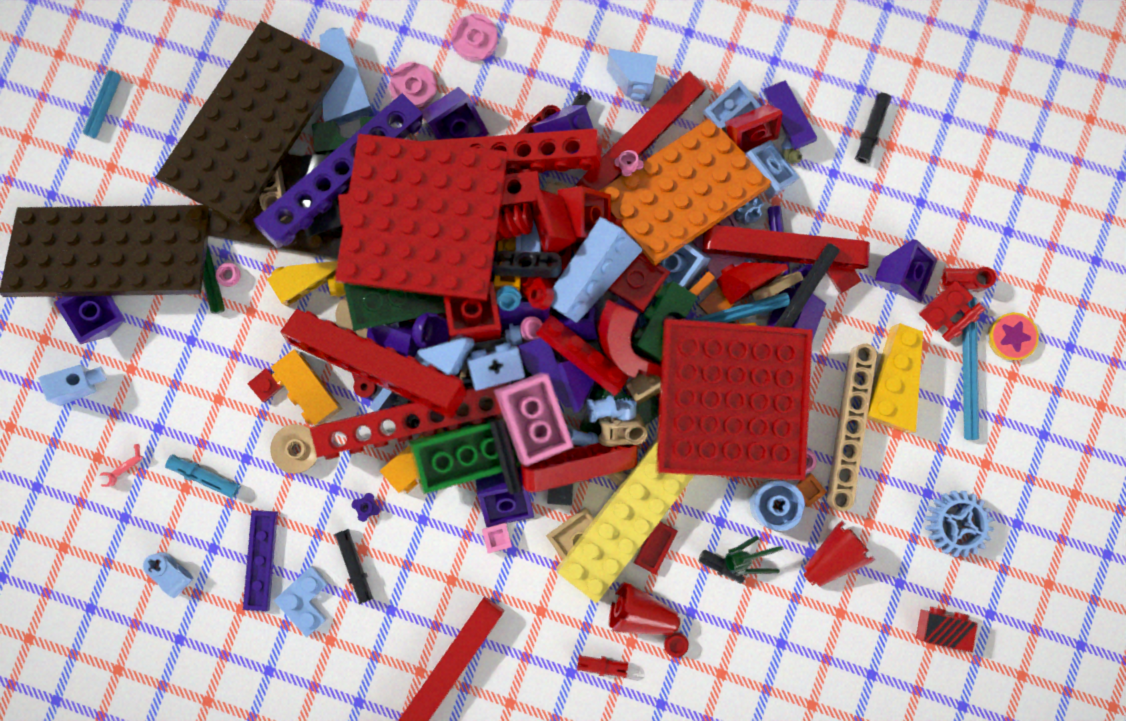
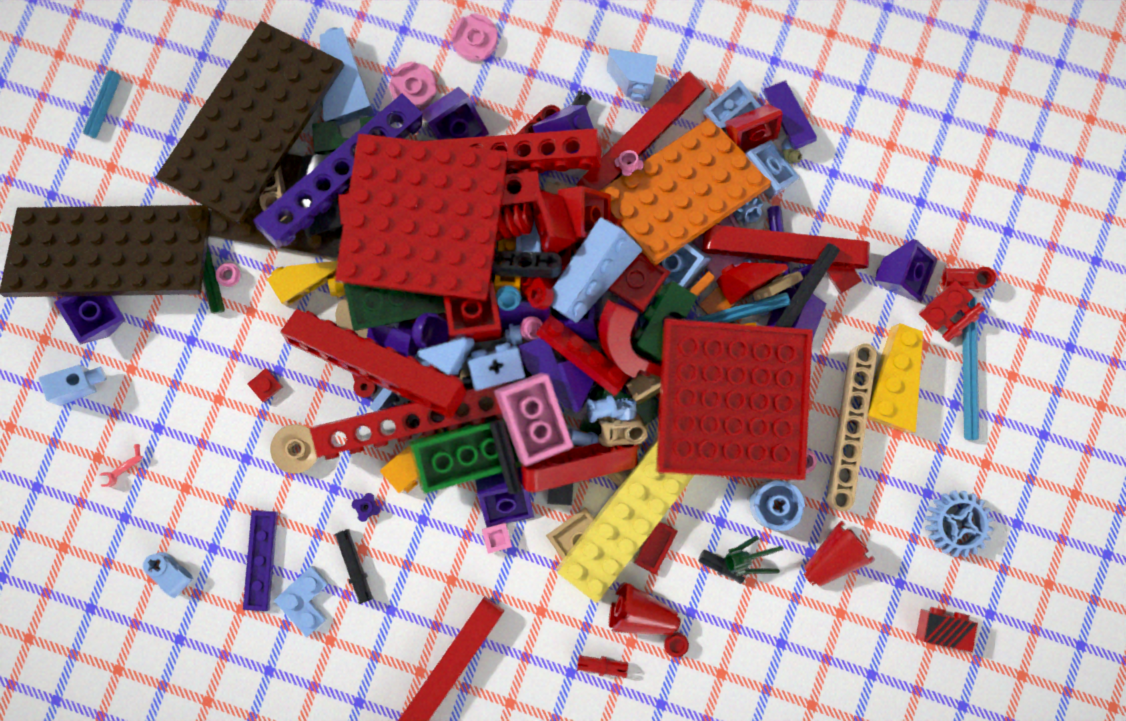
(193, 472): dark azure pin -> none
(305, 388): light orange brick -> none
(810, 489): orange tile -> none
(874, 124): black pin -> none
(1013, 336): tile -> none

